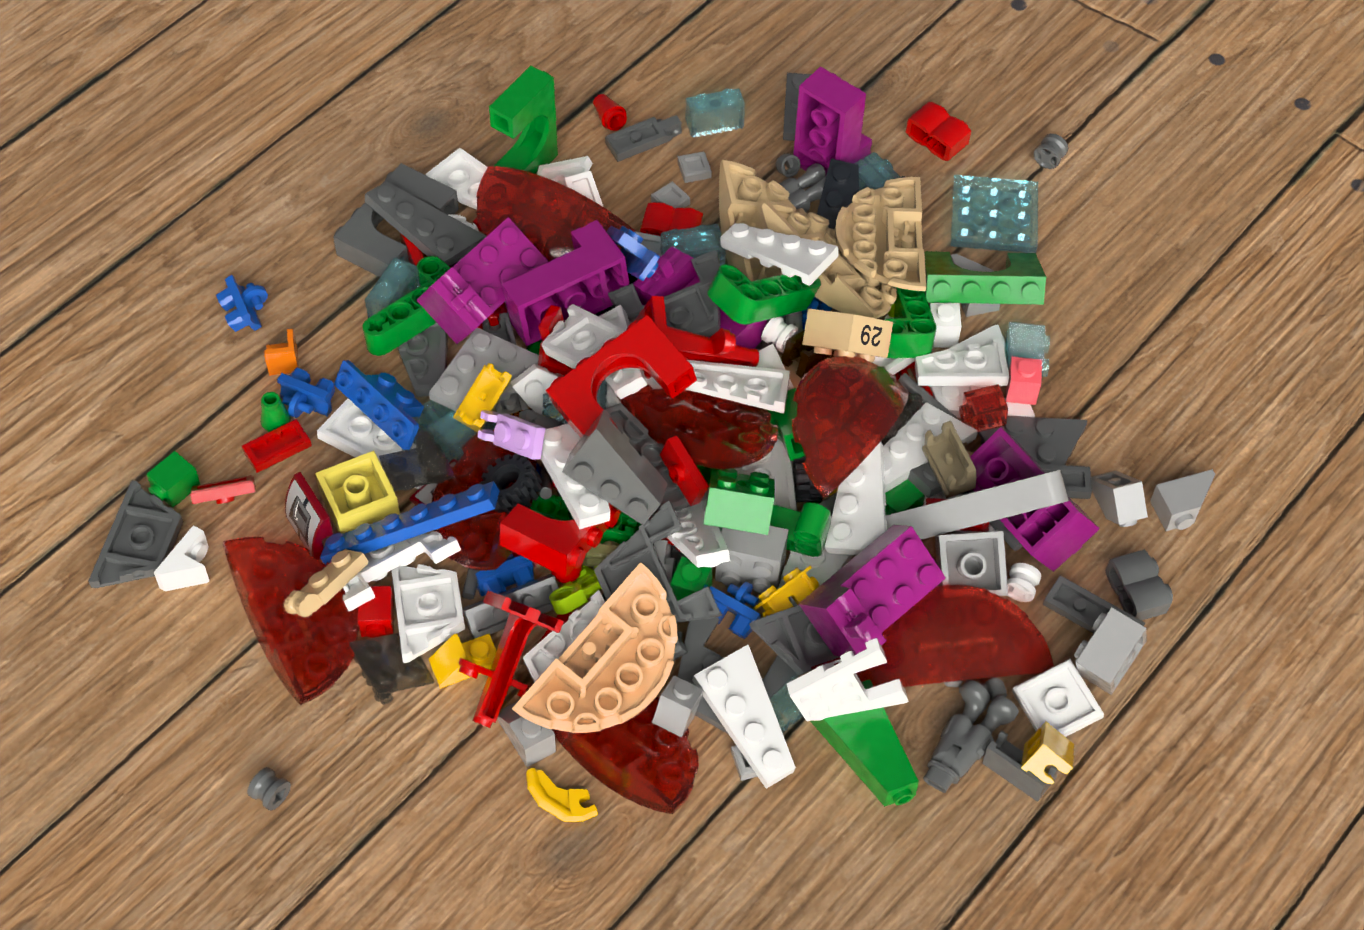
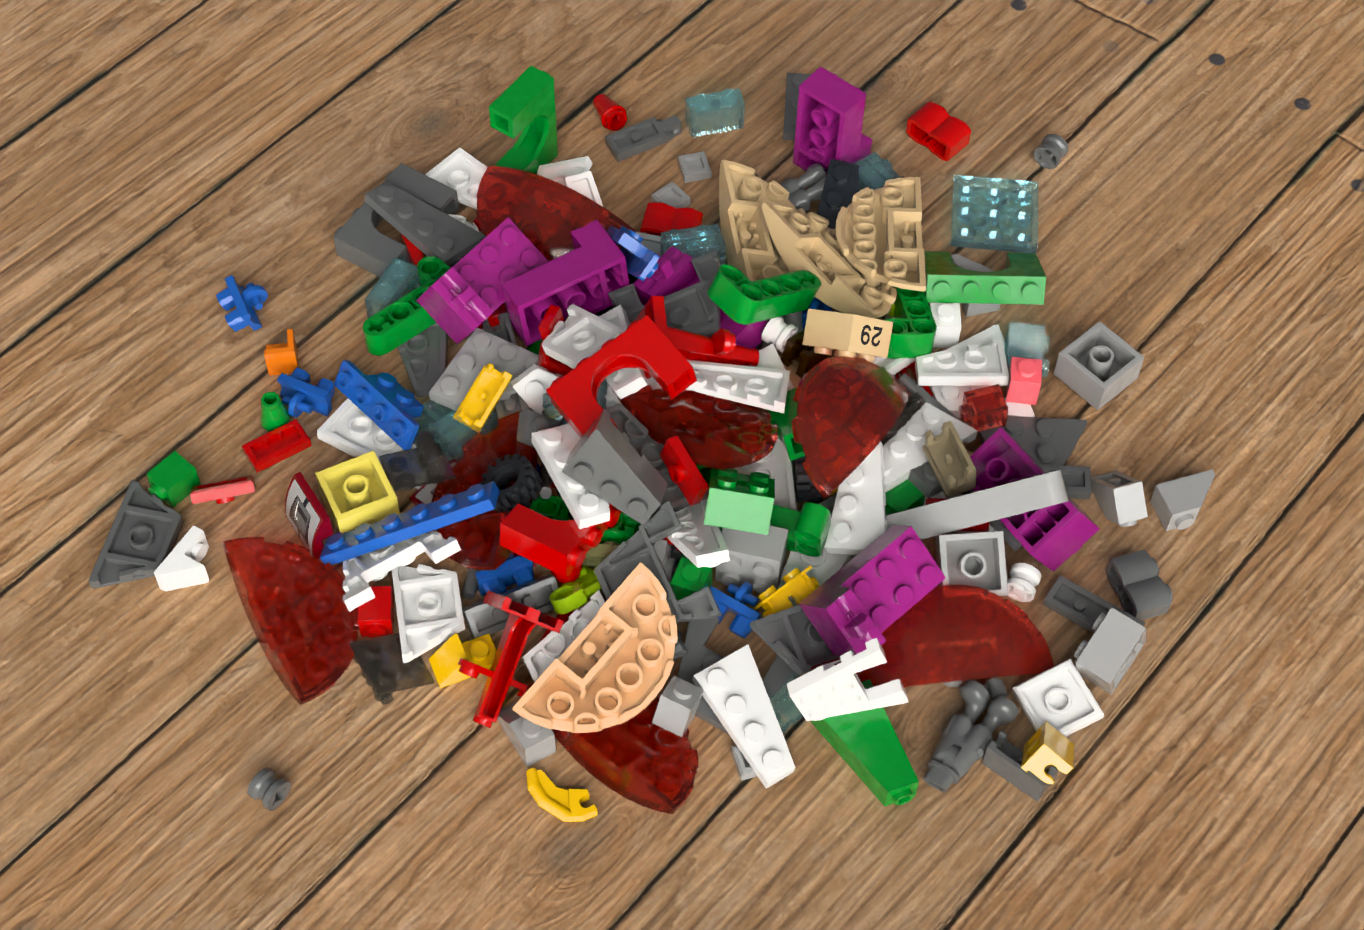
(325, 583): tan hinge -> none
(513, 434): lavender hinge -> none
(788, 252): white wing -> none
(791, 162): dark grey hinge -> none
(1098, 365): none -> light grey brick

